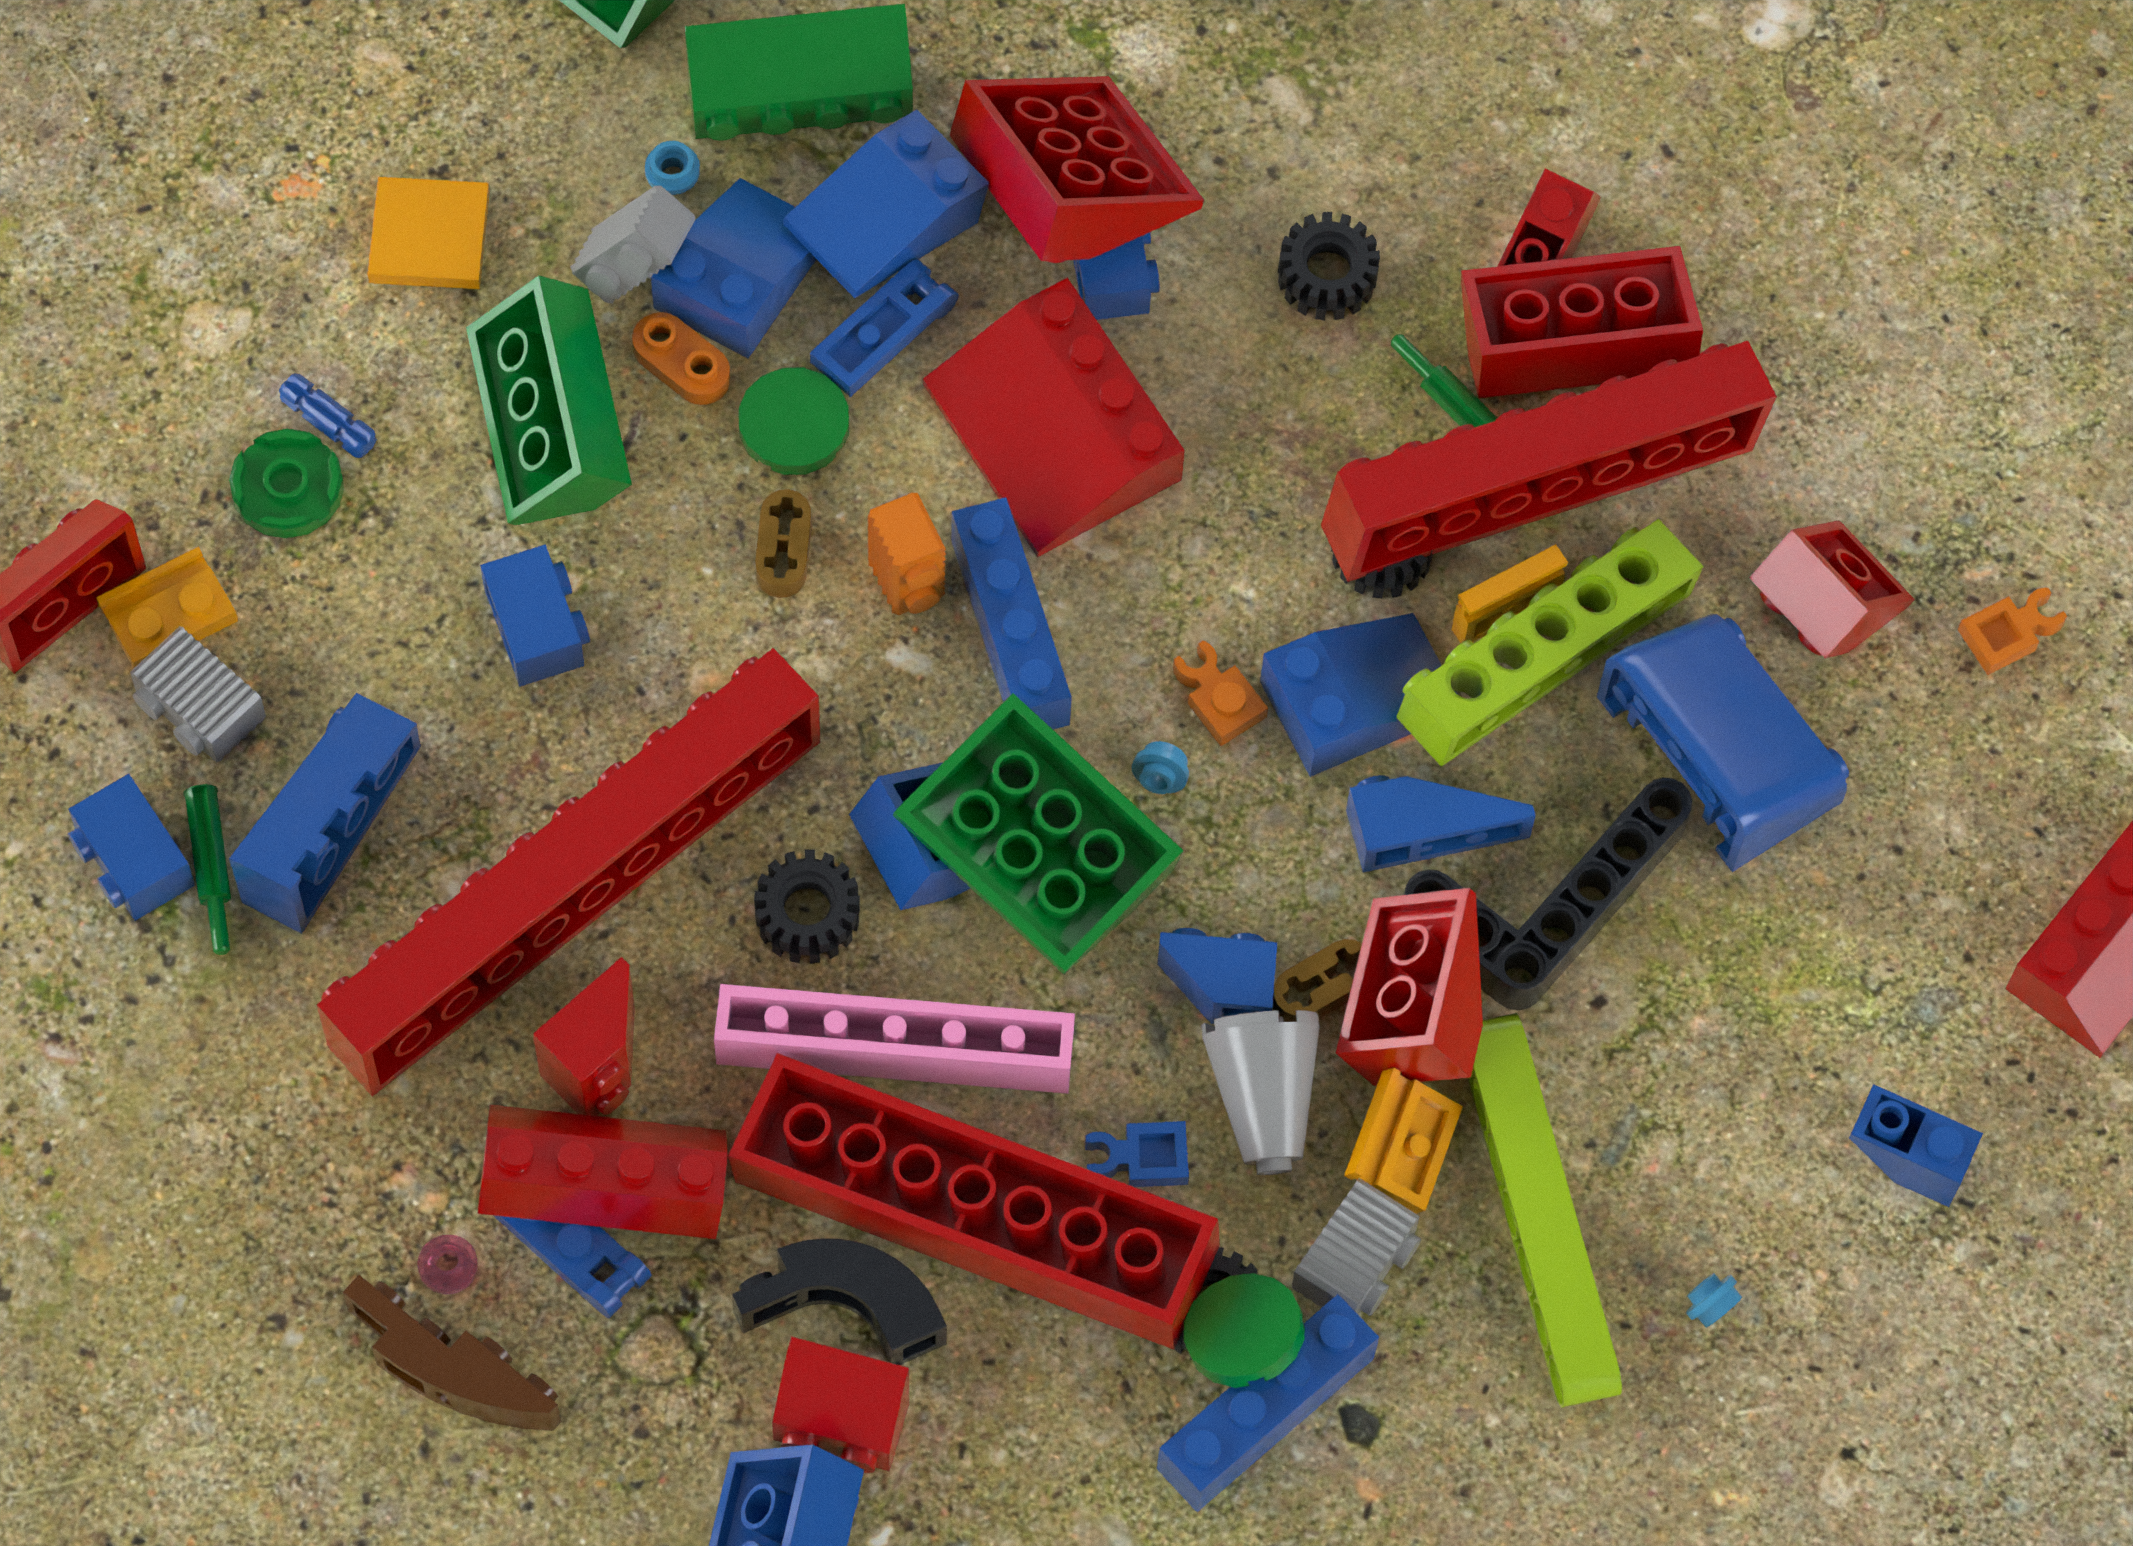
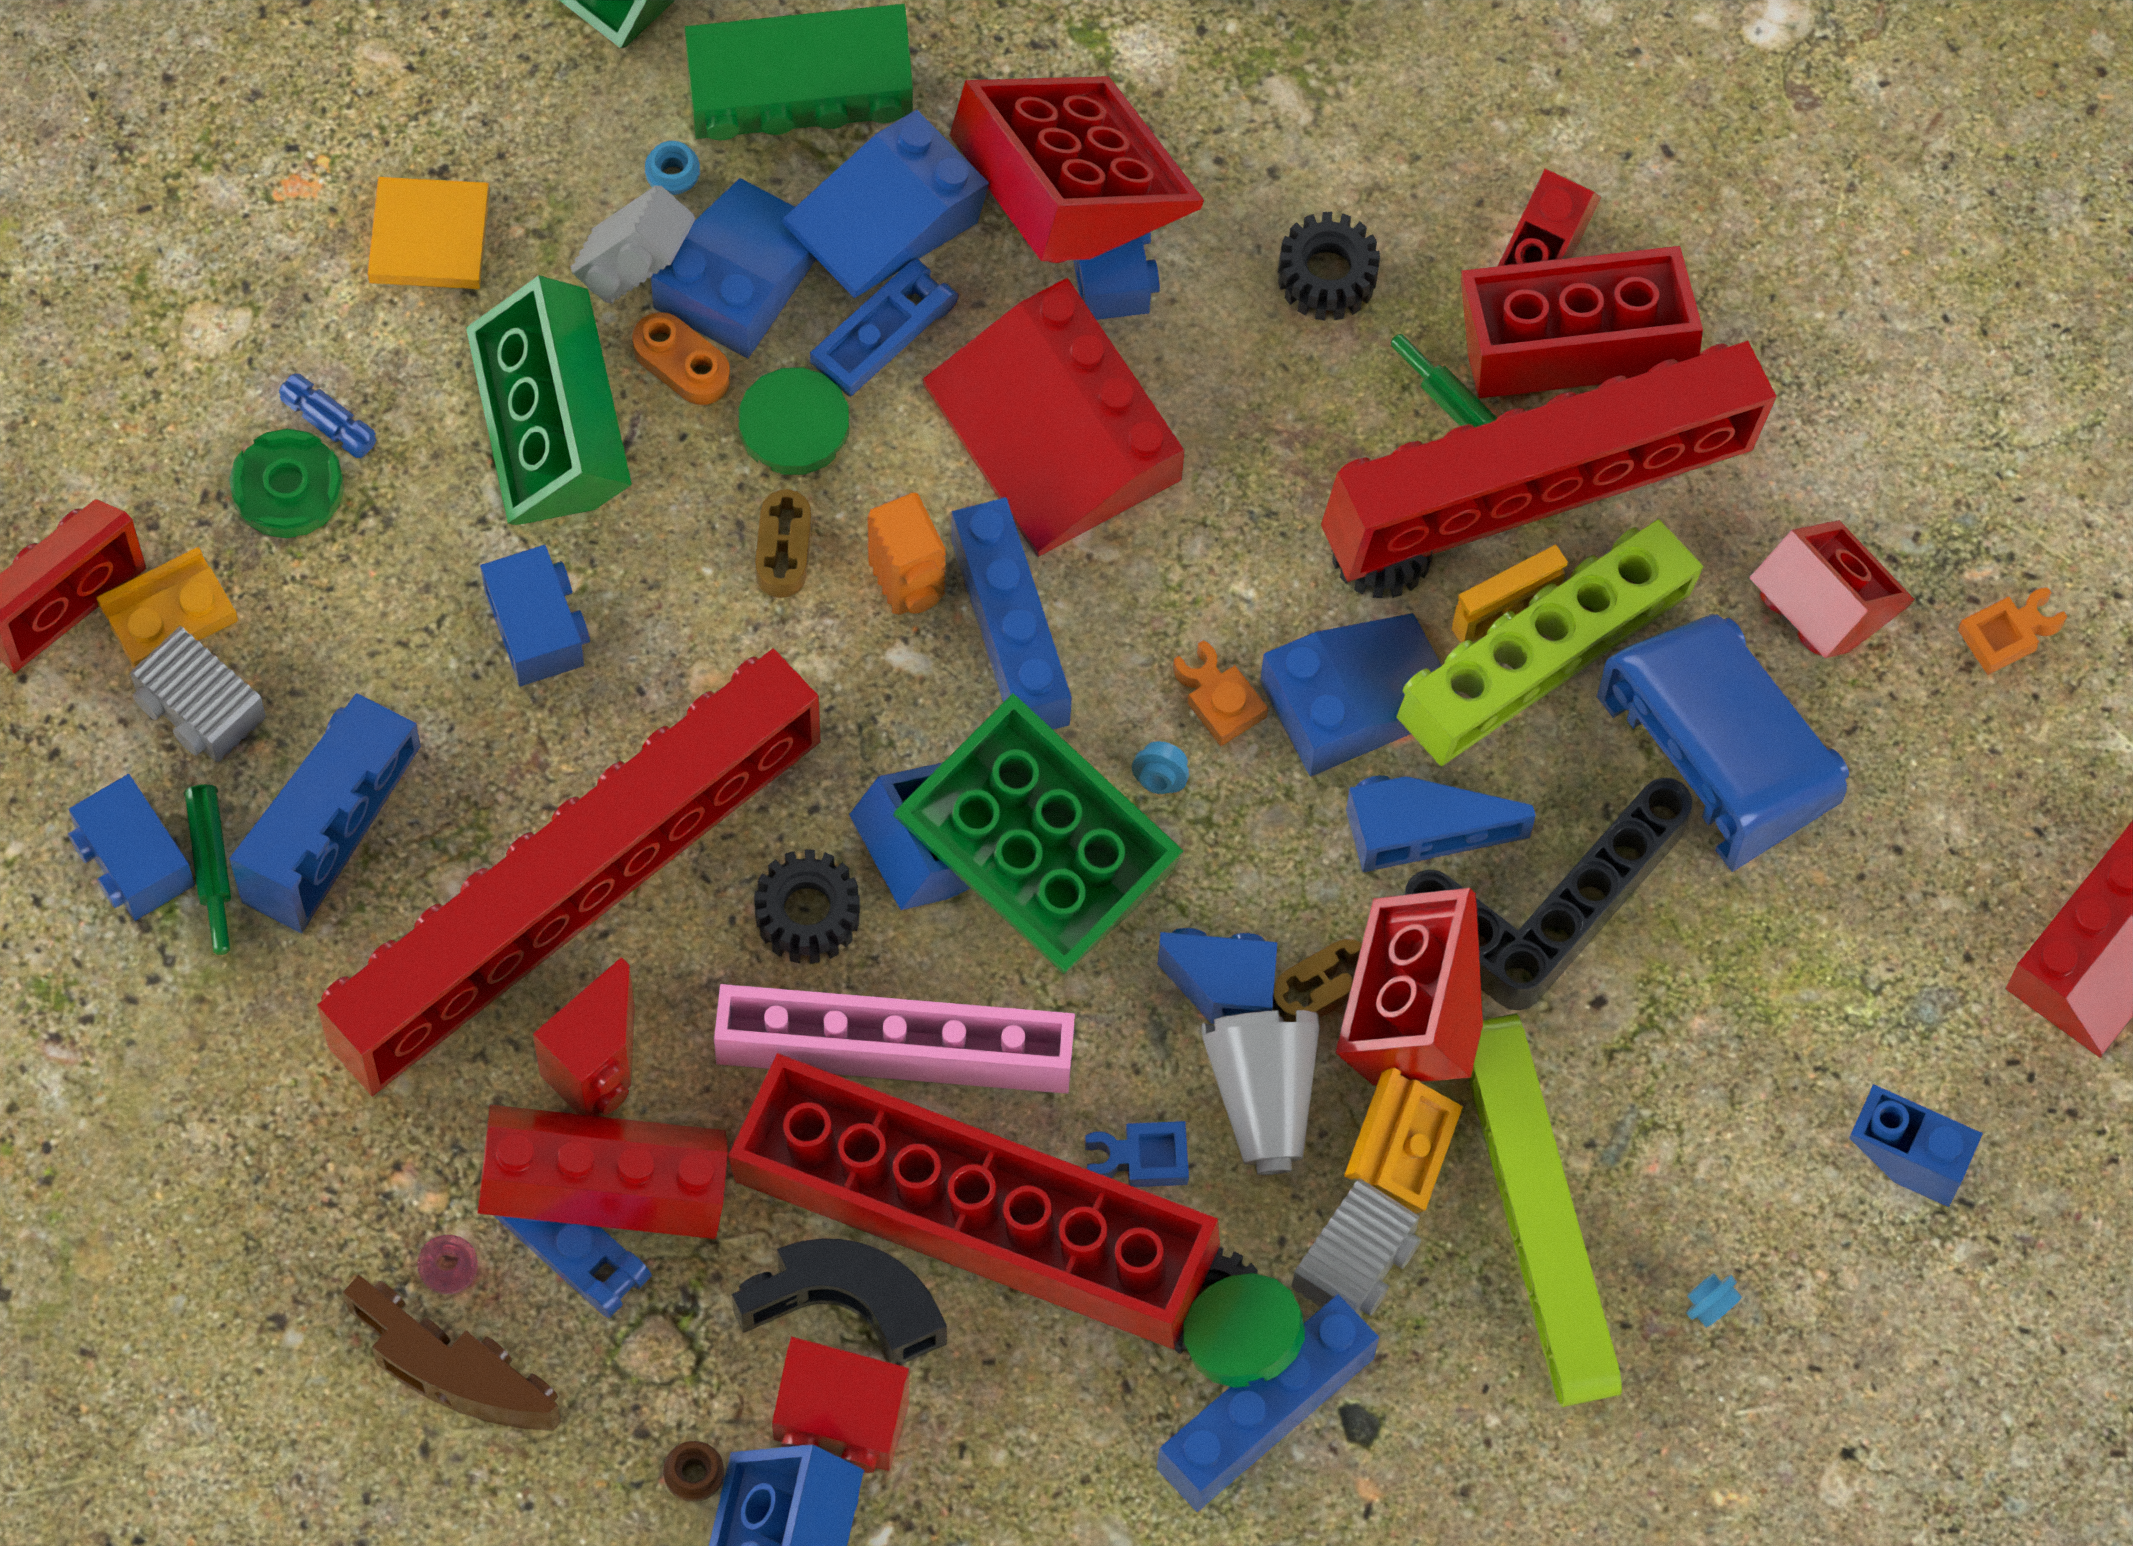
(693, 1454): none -> reddish brown plate

